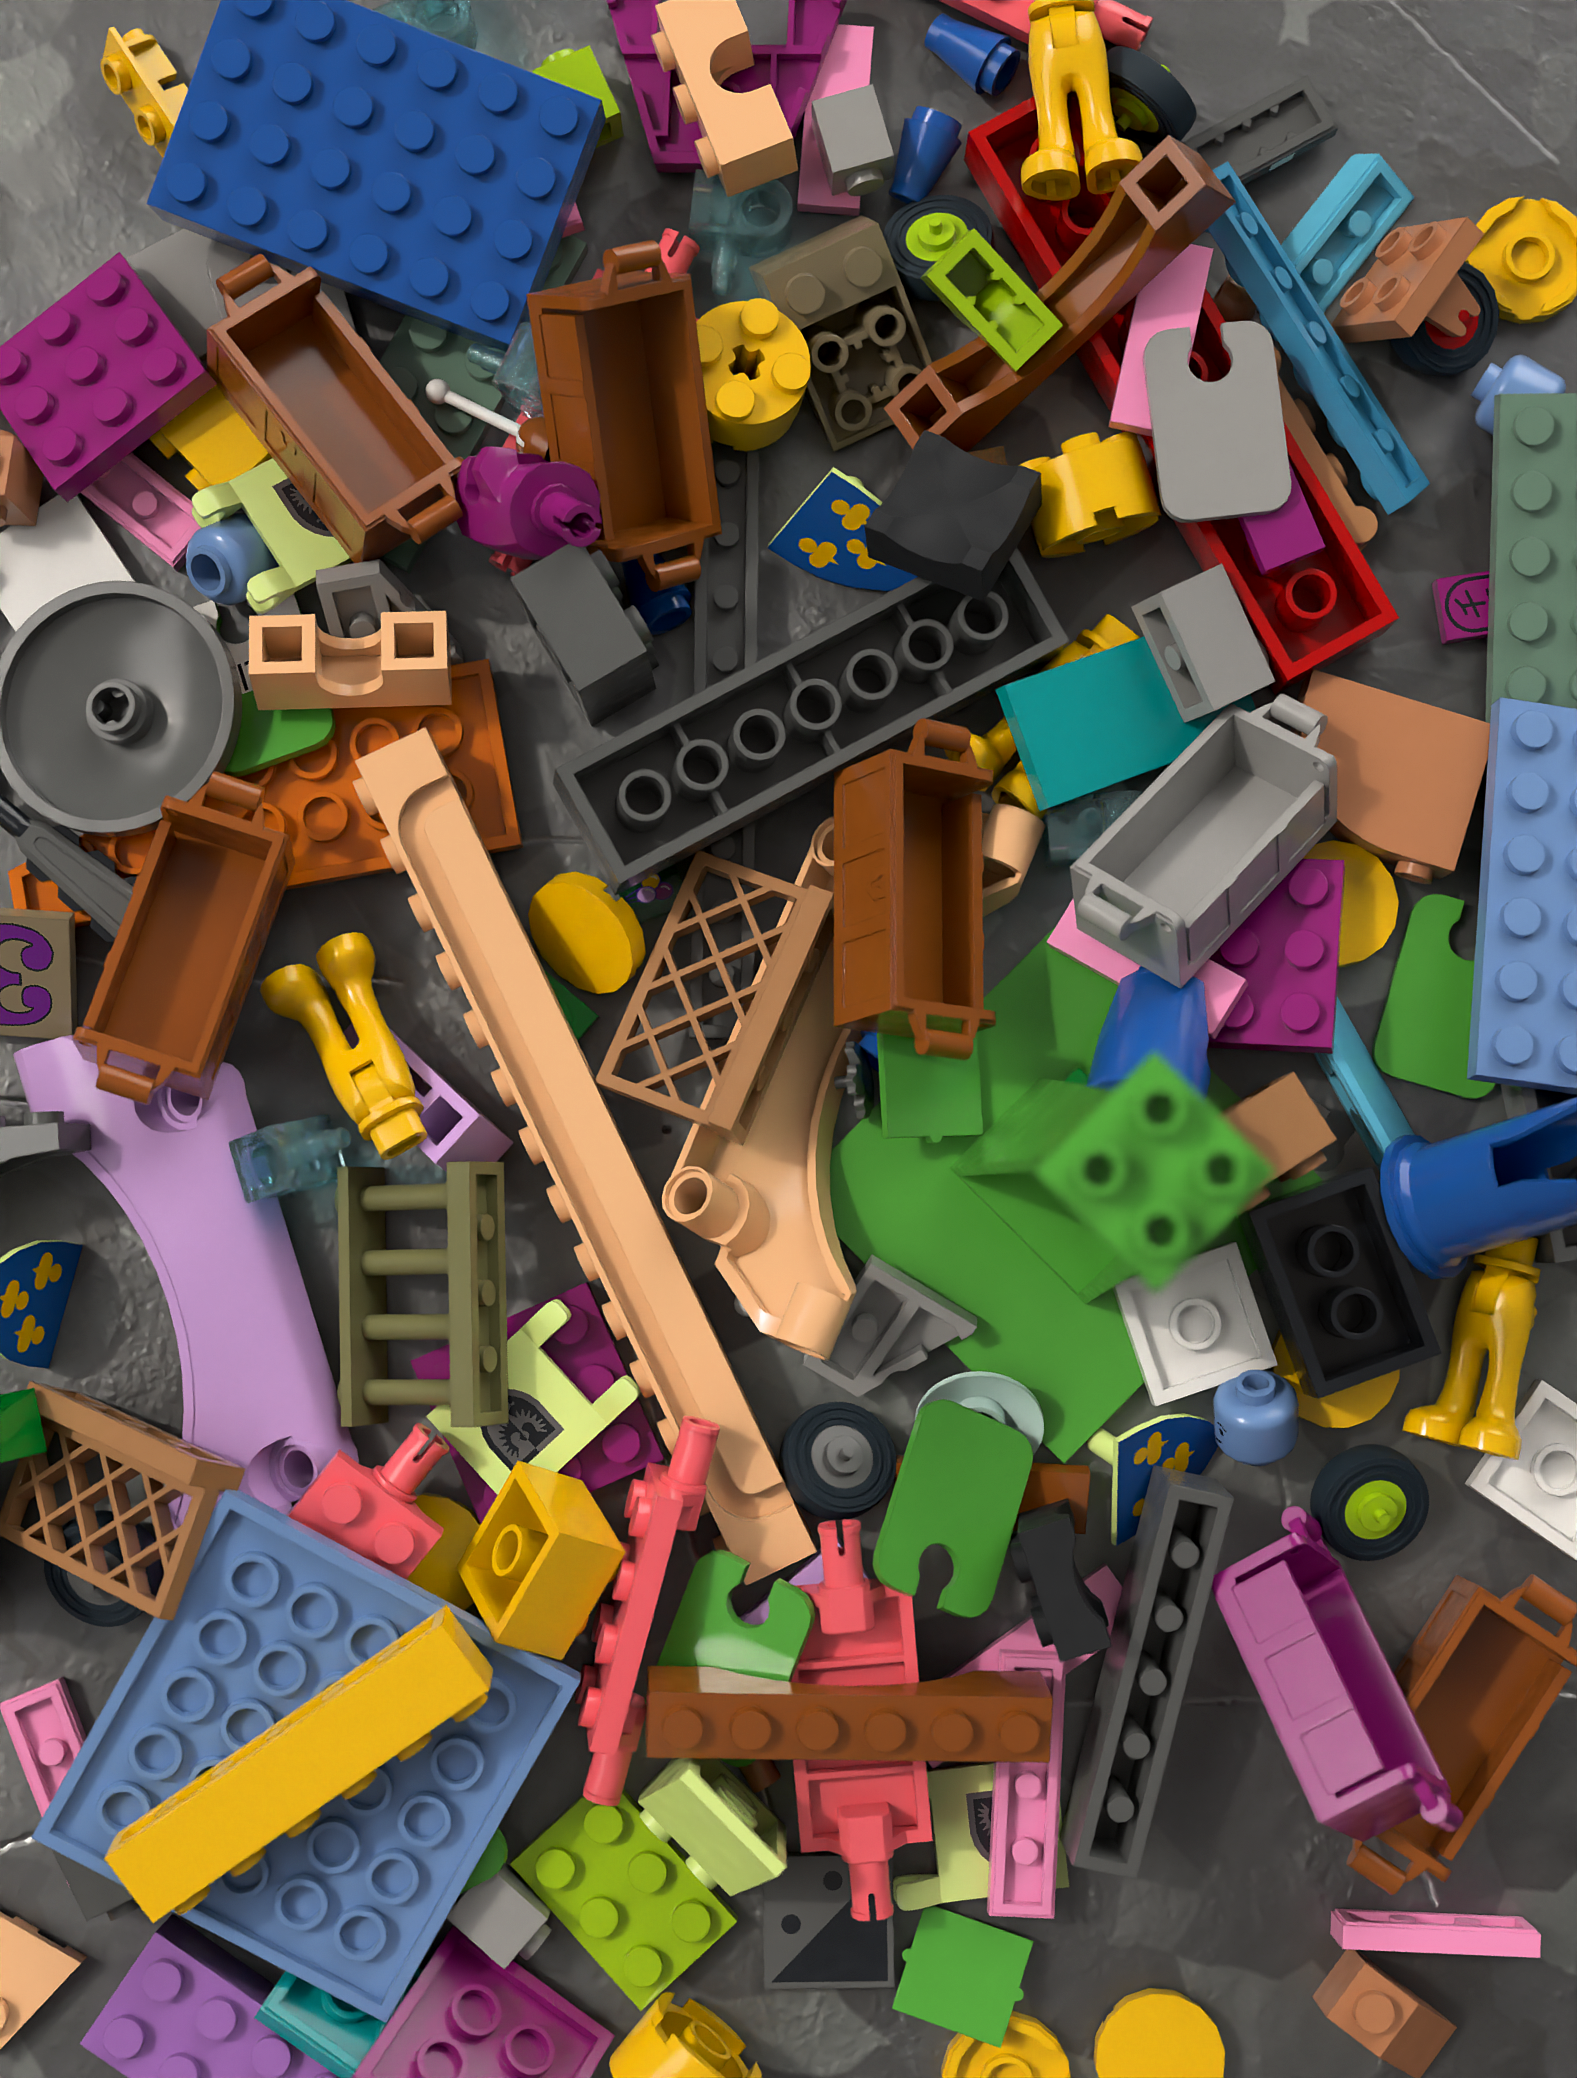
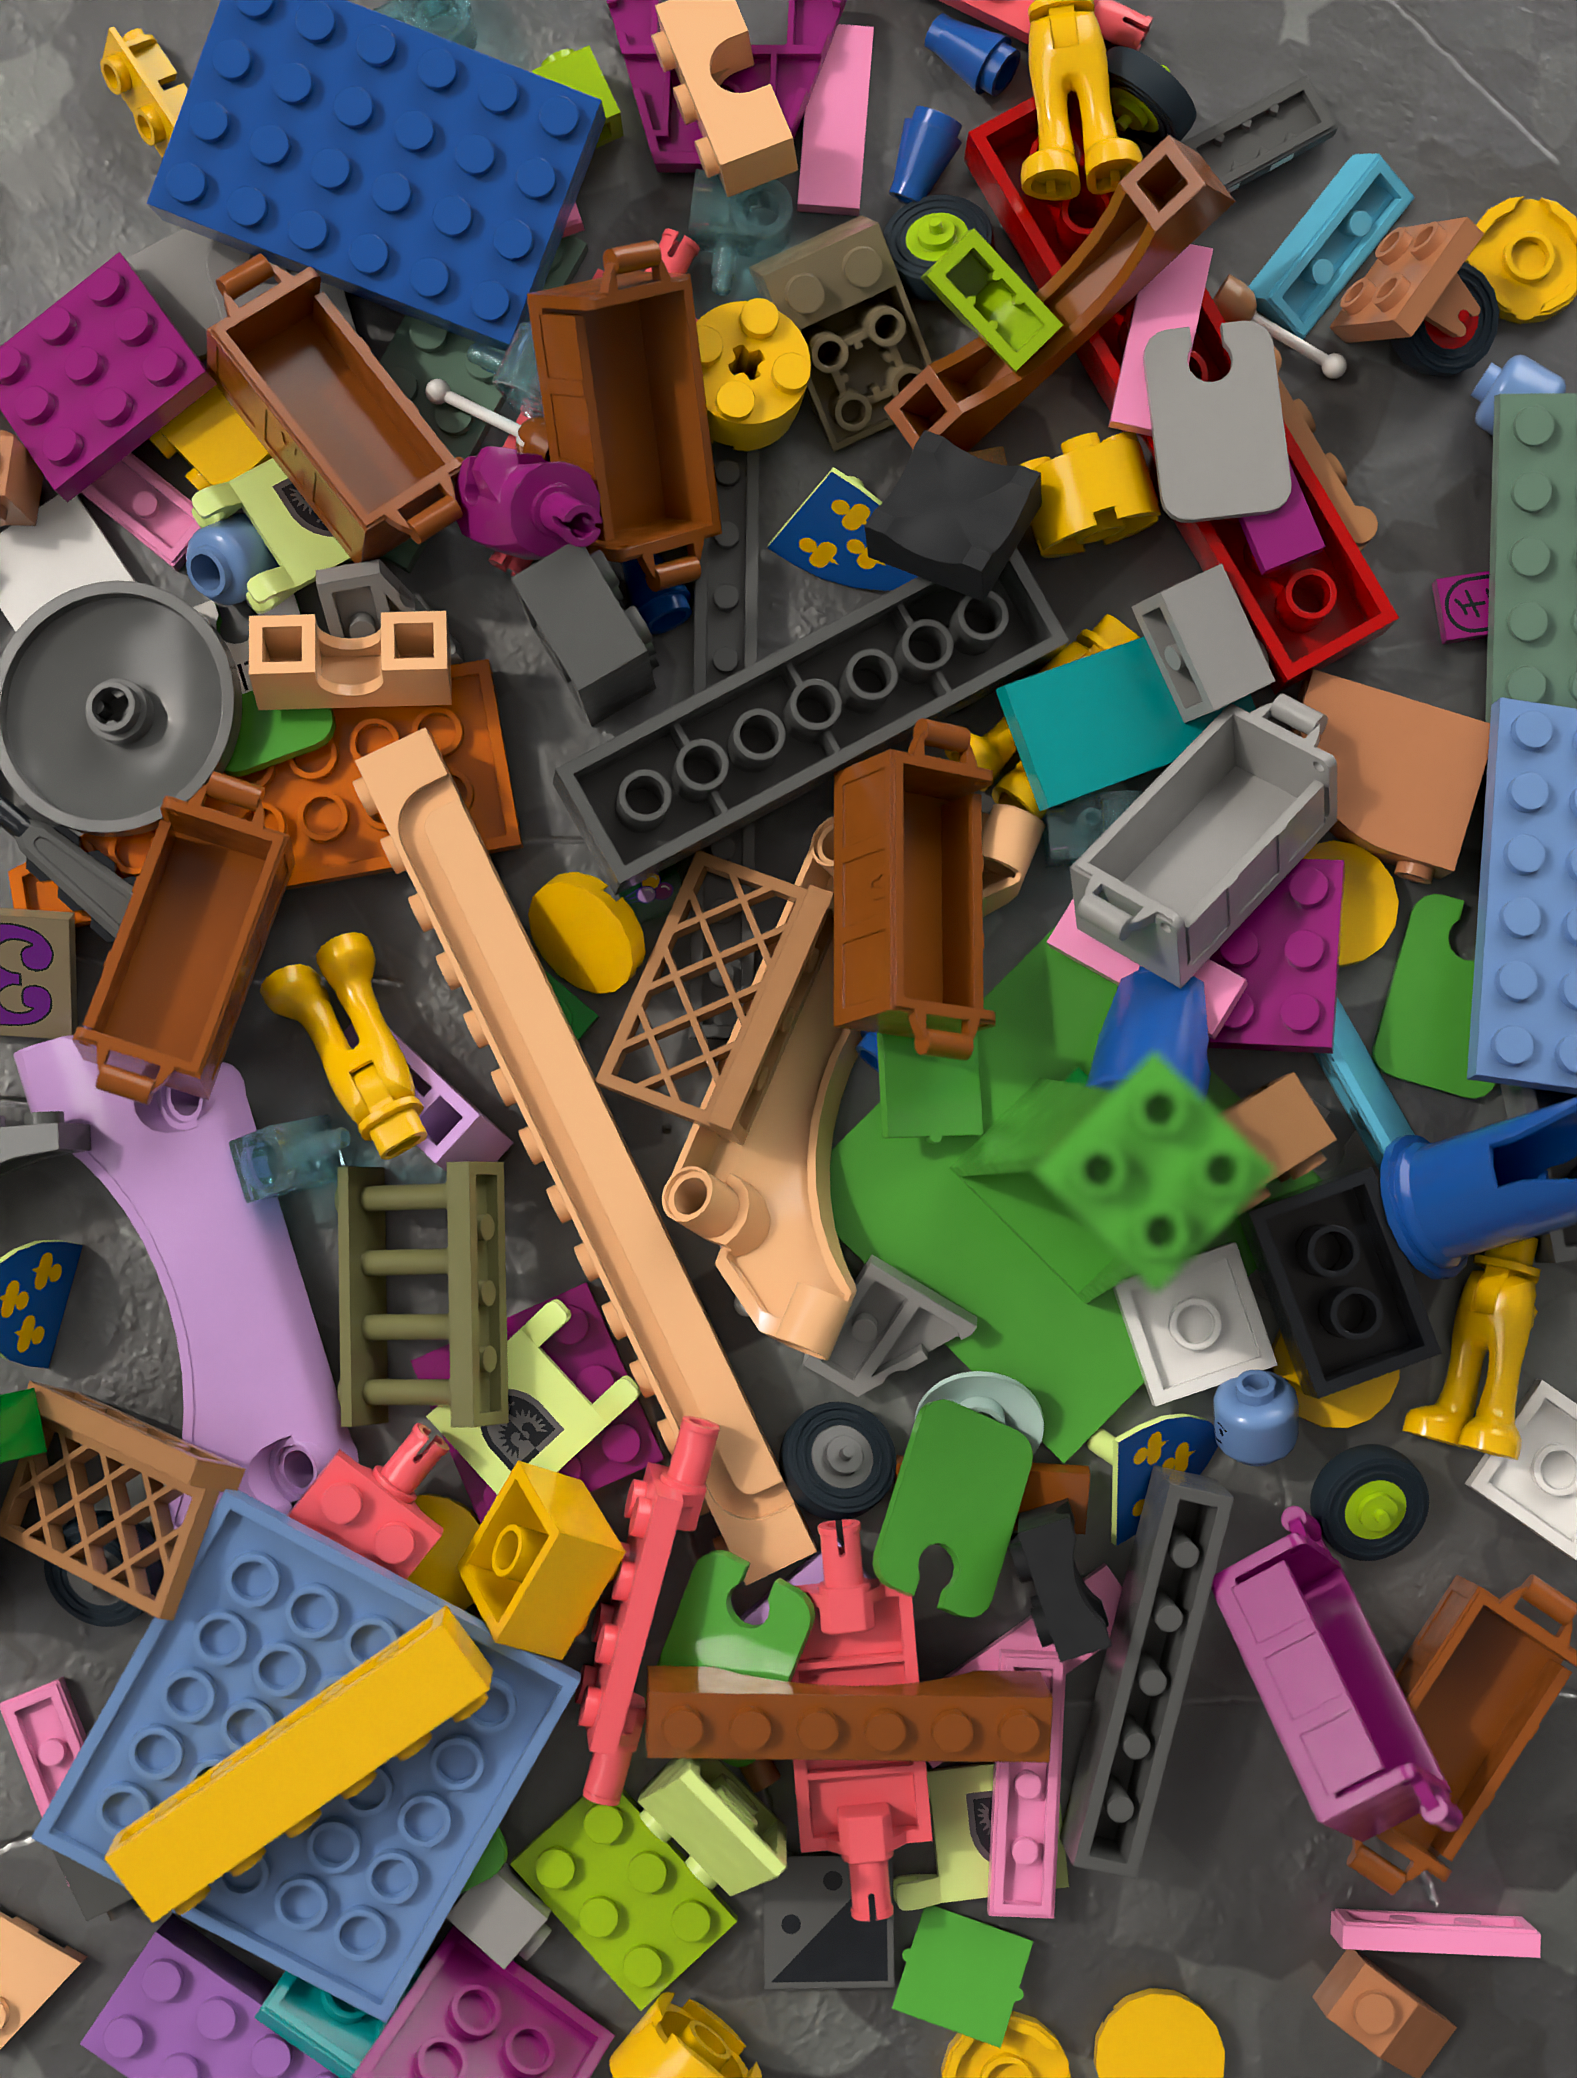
(852, 141): light grey brick -> none
(858, 1080): dark grey plant -> none
(1315, 350): dark azure plate -> none

